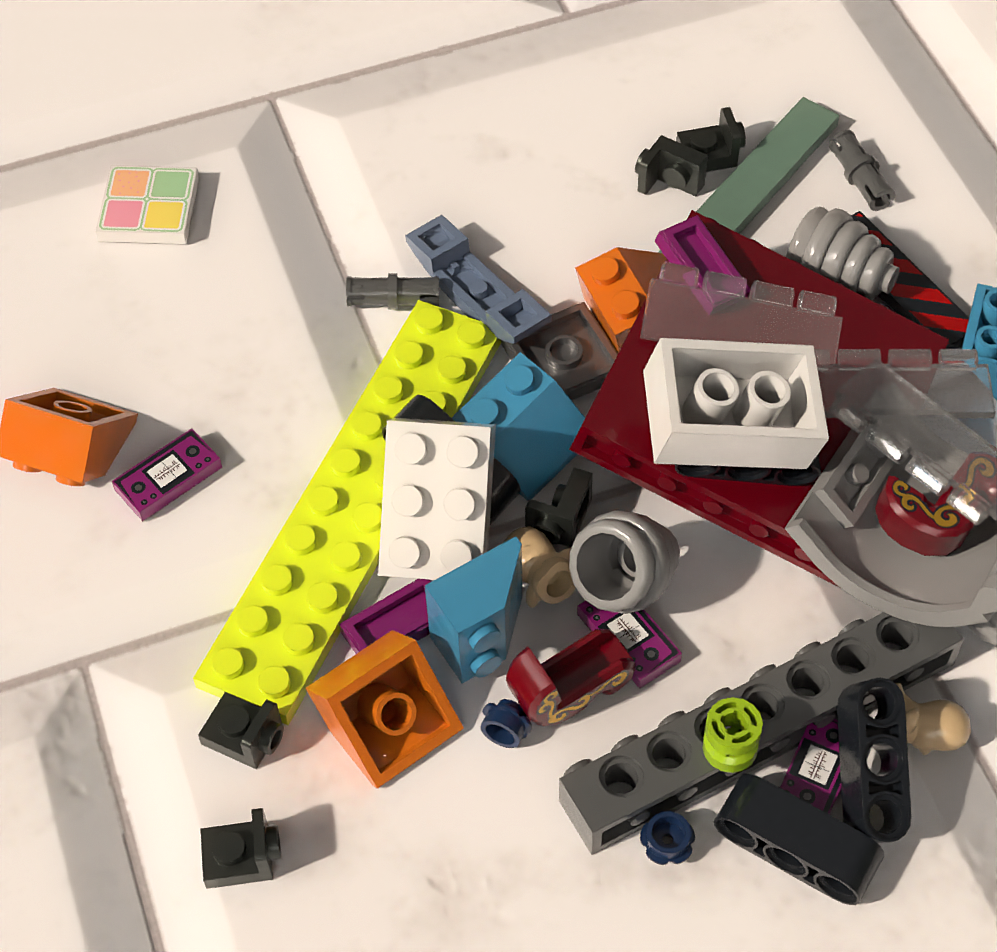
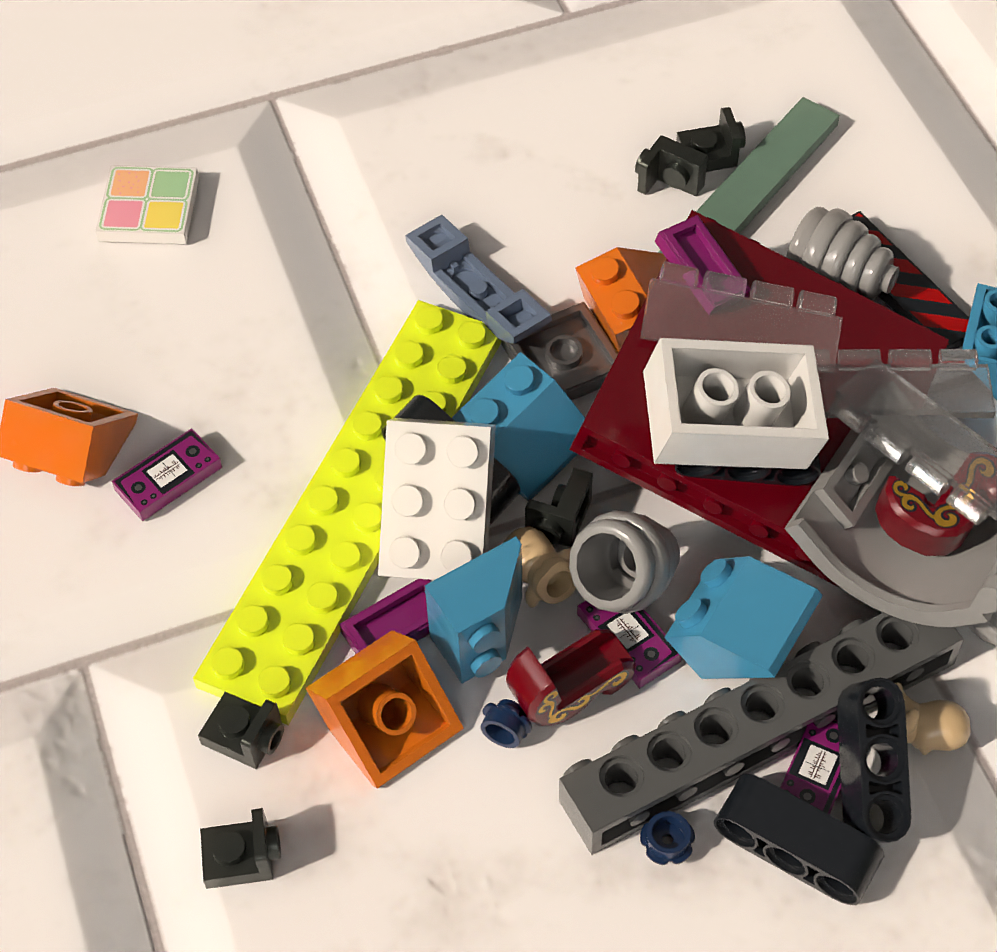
(392, 291): dark grey pin -> none
(730, 748): lime wheel -> none
(741, 619): none -> dark azure slope
(862, 170): dark grey pin -> none

